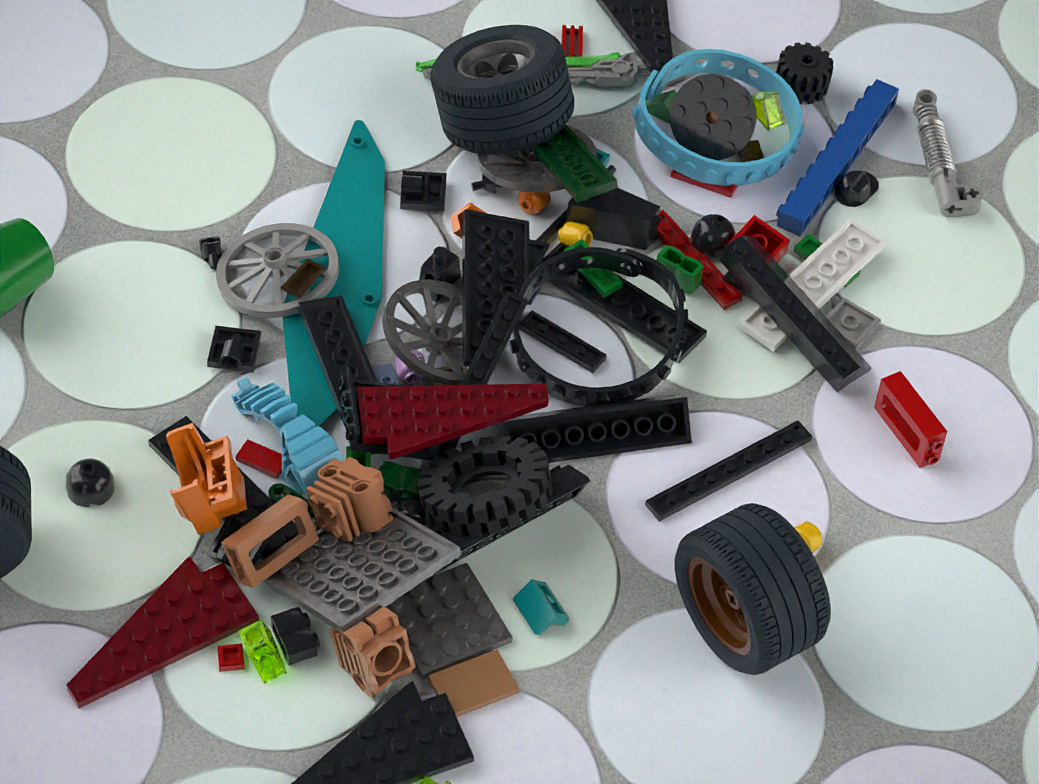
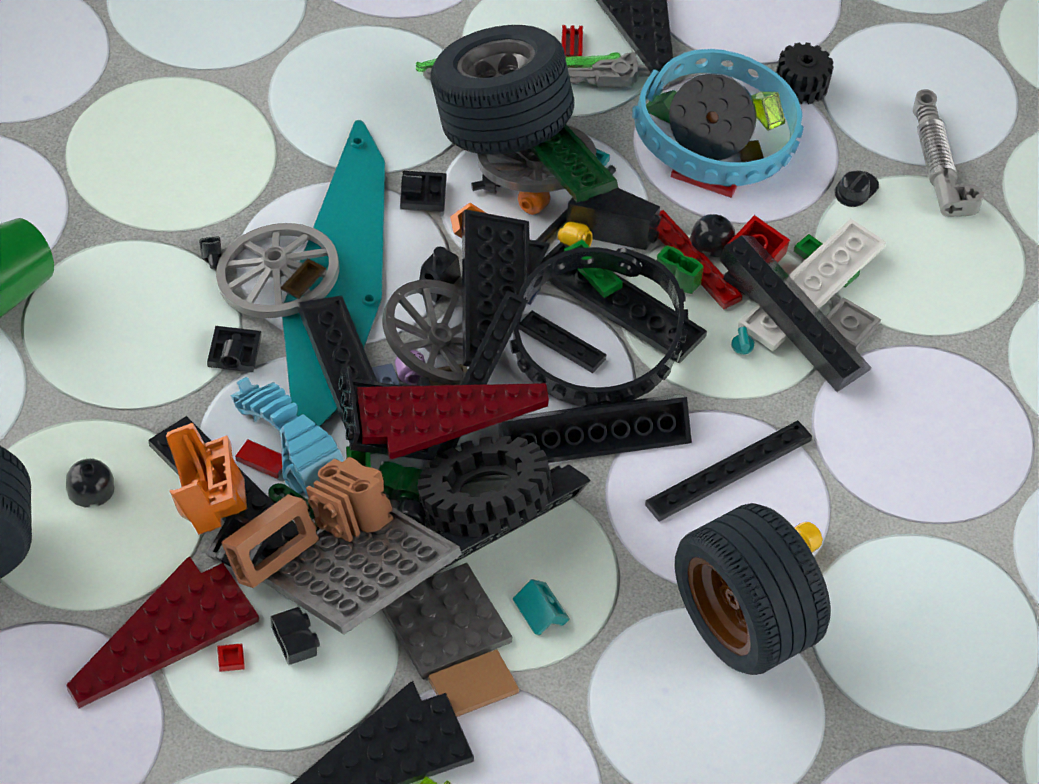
(262, 651): clear neon green slope -> none
(374, 651): nougat piece -> none
(742, 343): none -> teal plate
(837, 157): blue brick -> none
(910, 419): red piece -> none

